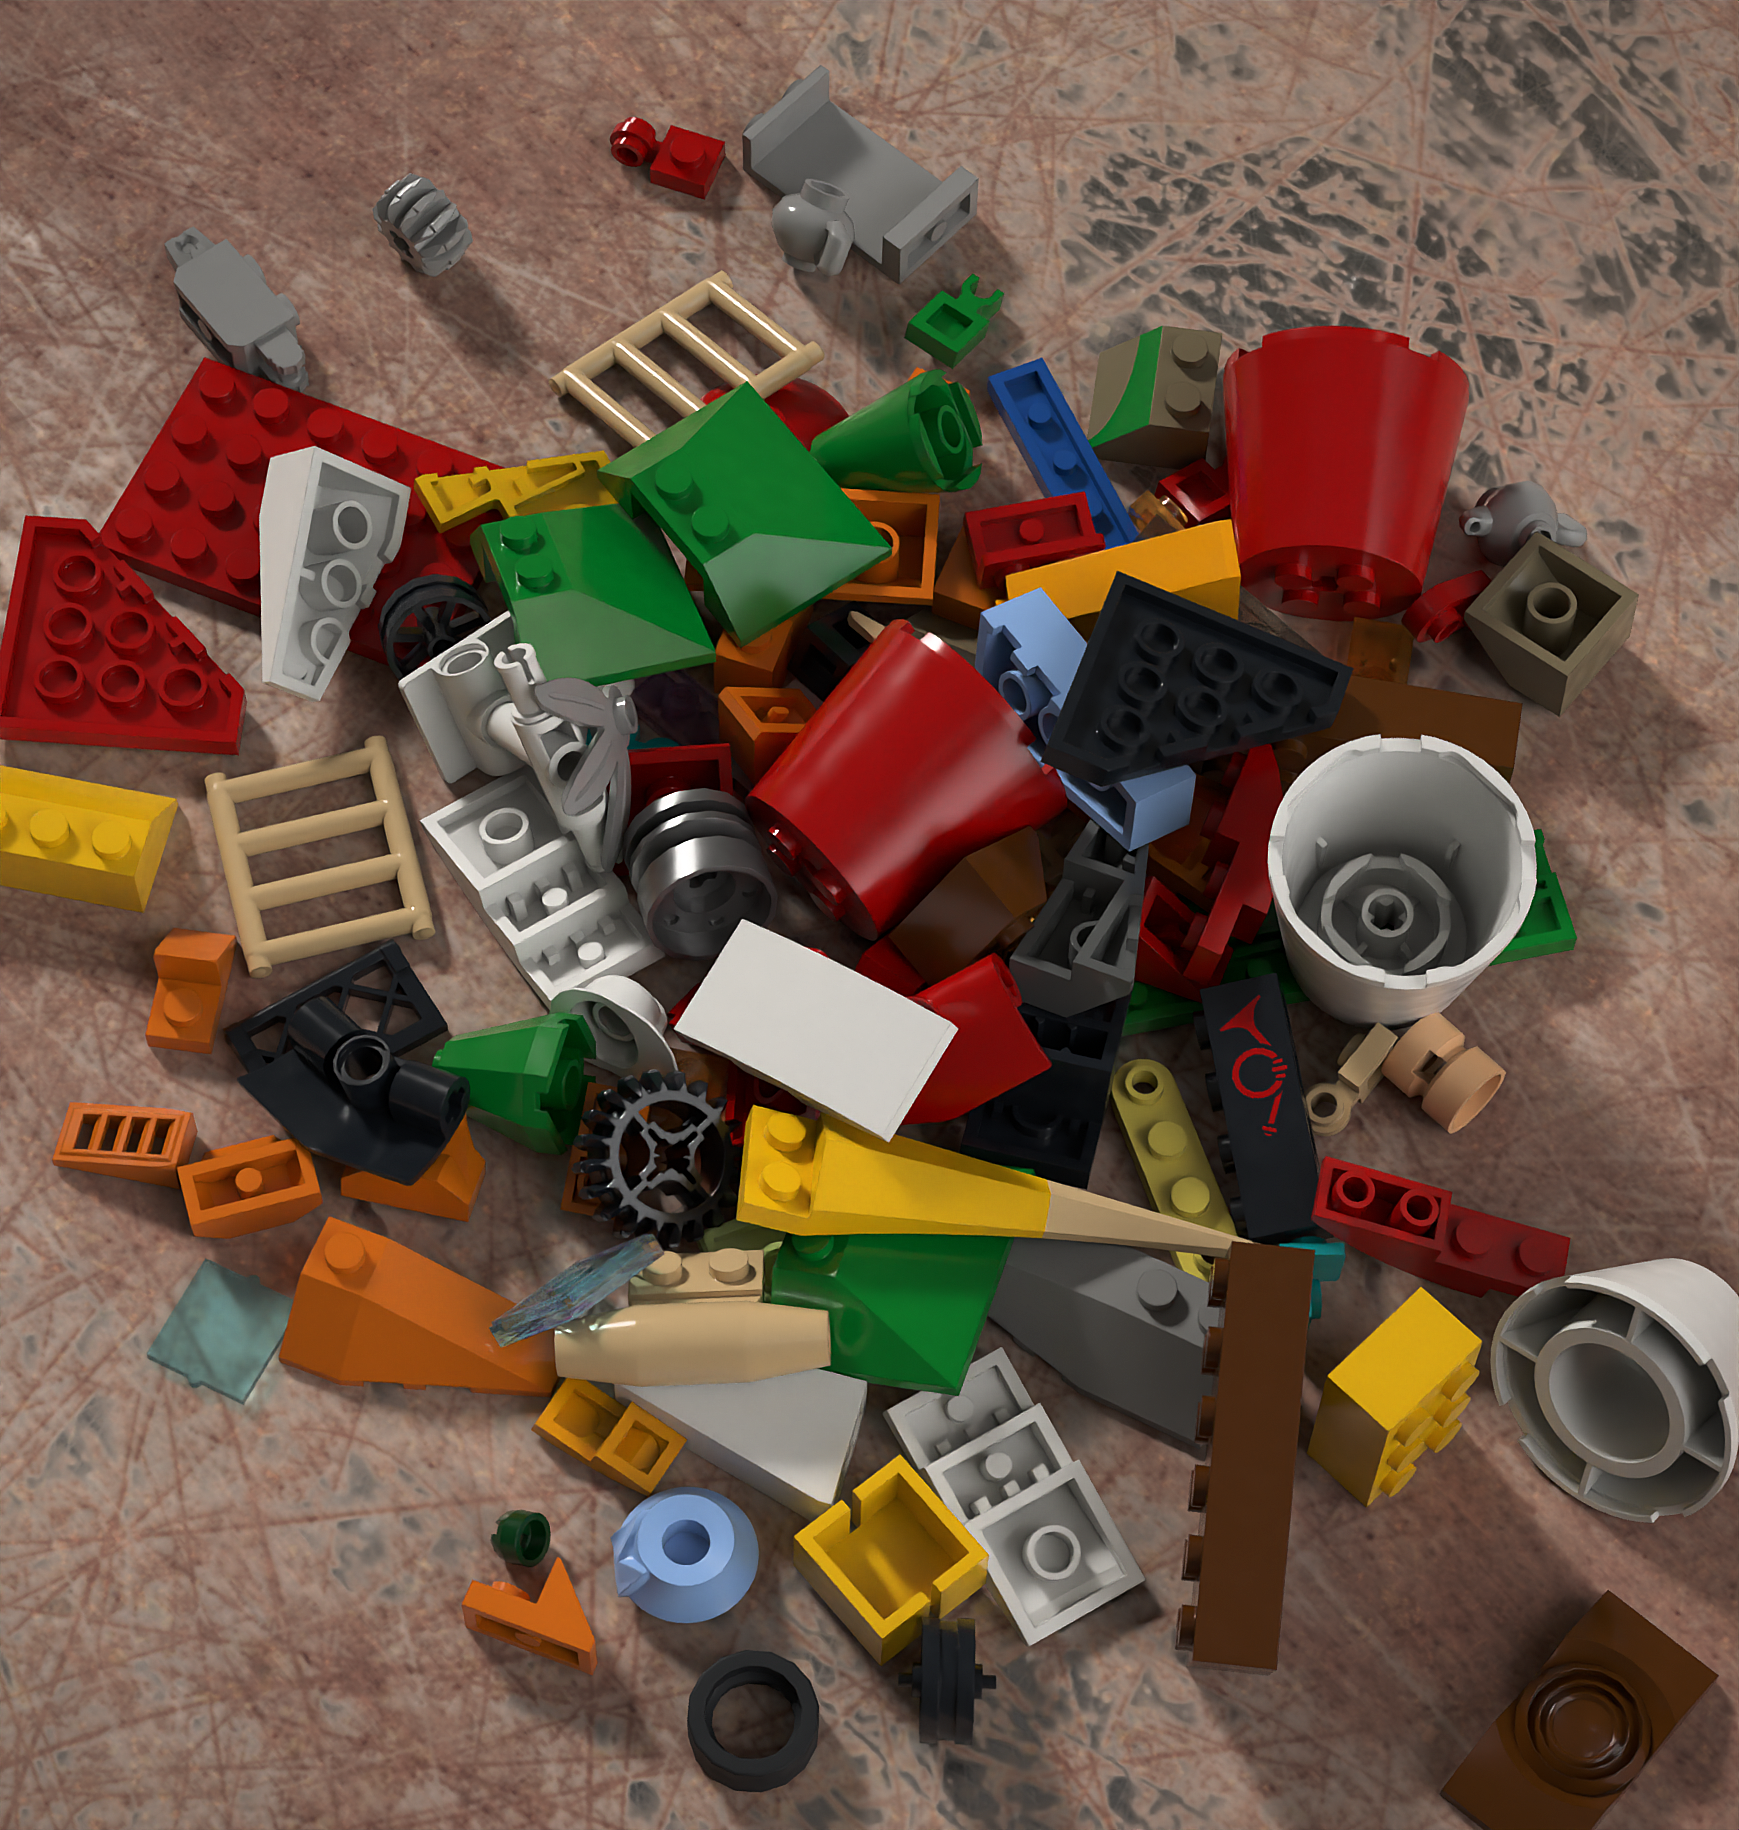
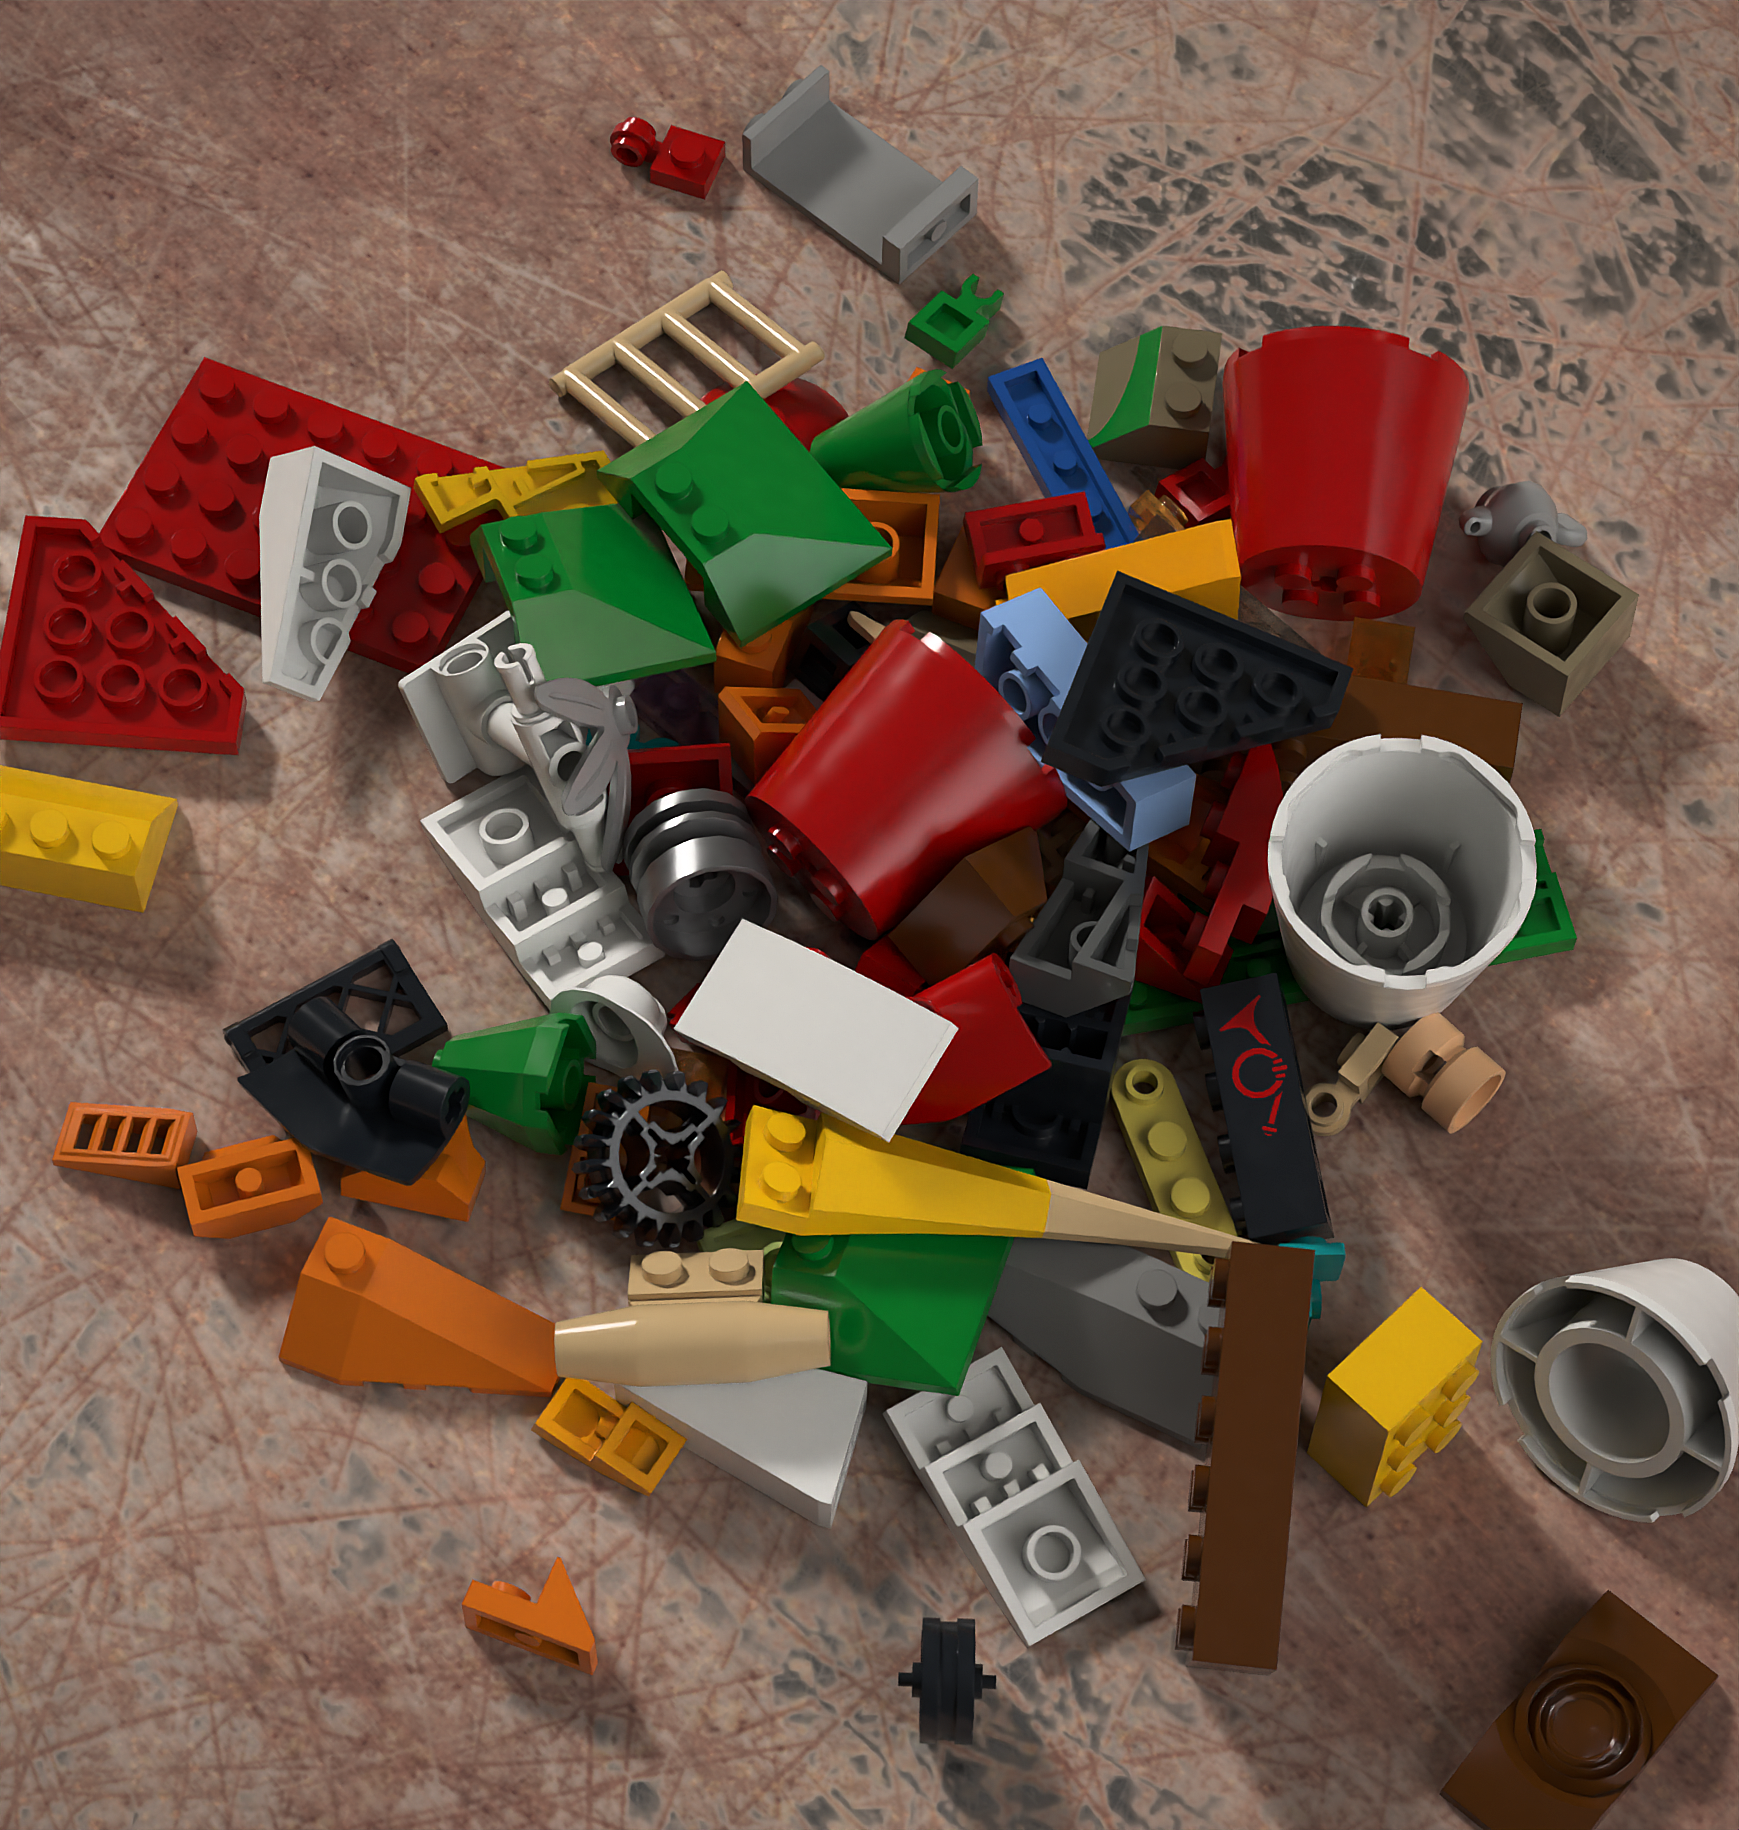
(190, 989): orange slope -> none
(223, 1331): clear light blue piece -> none
(235, 310): light grey hinge -> none
(250, 899): tan bar -> none
(422, 225): light grey gear -> none
(434, 628): black wheel -> none
(535, 1541): dark green hinge -> none
(576, 1290): clear light blue tile -> none
(685, 1555): light blue piece -> none
(758, 1669): black tyre -> none
(814, 228): light grey piece -> none
(896, 1564): yellow piece -> none
(1430, 1237): red slope -> none
(1443, 607): red plate -> none

